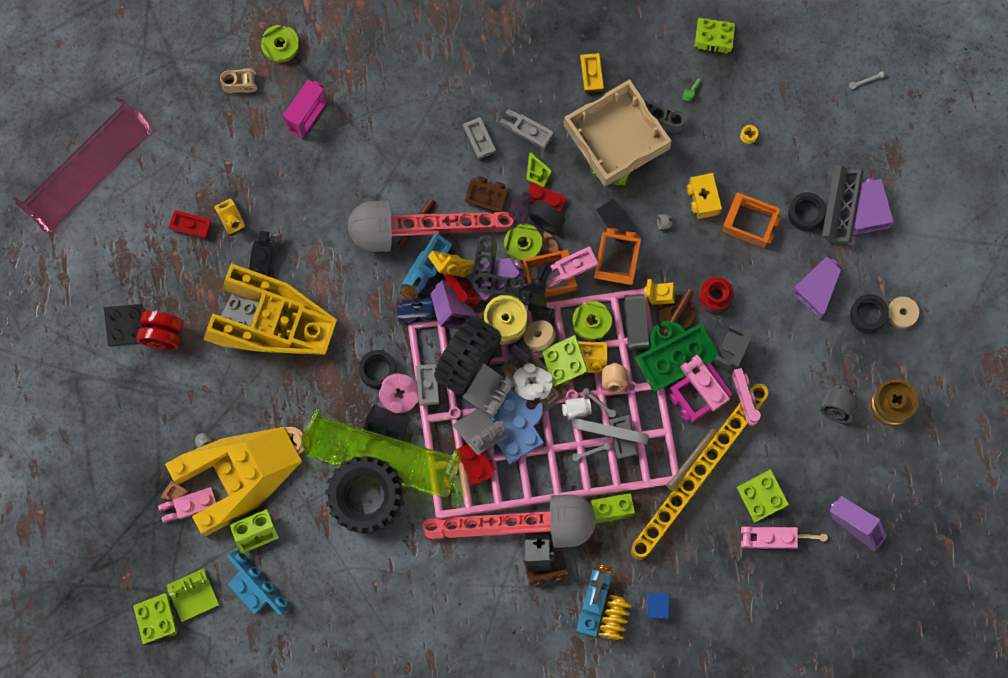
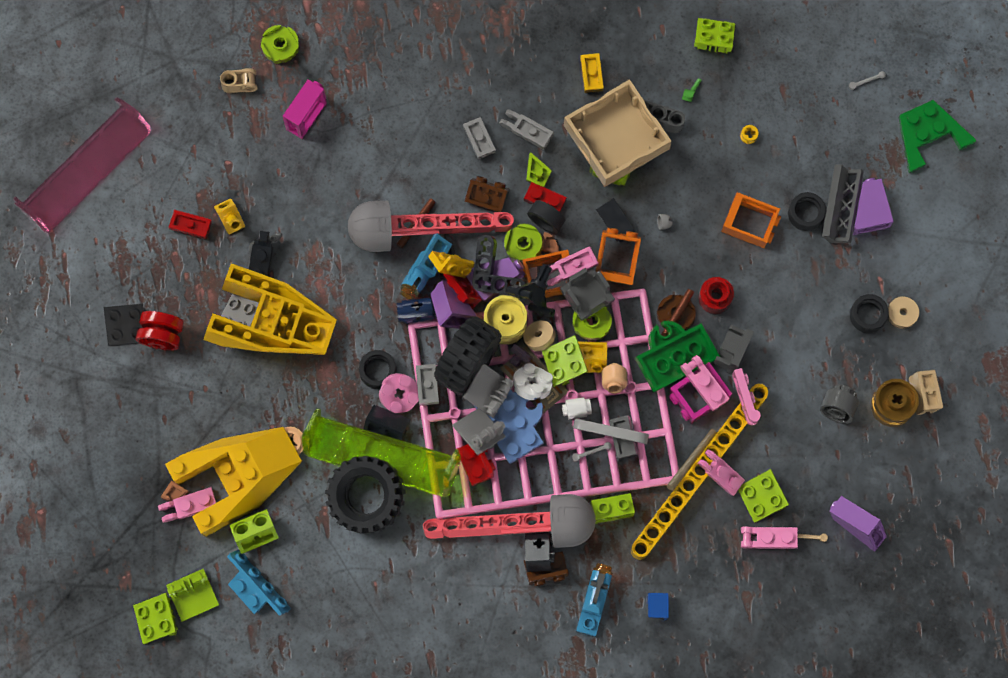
(202, 439): light grey hinge -> none
(520, 208): clear purple bracket -> none
(587, 292): none -> dark grey panel
(611, 413): light grey hinge -> none
(615, 618): yellow piece -> none
(636, 322): dark grey beam -> none
(660, 293): yellow bracket -> none
(704, 185): yellow brick -> none
(722, 473): none -> bright pink hinge
(818, 286): medium lavender slope -> none
(926, 125): none -> green wing
(928, 391): none -> tan hinge

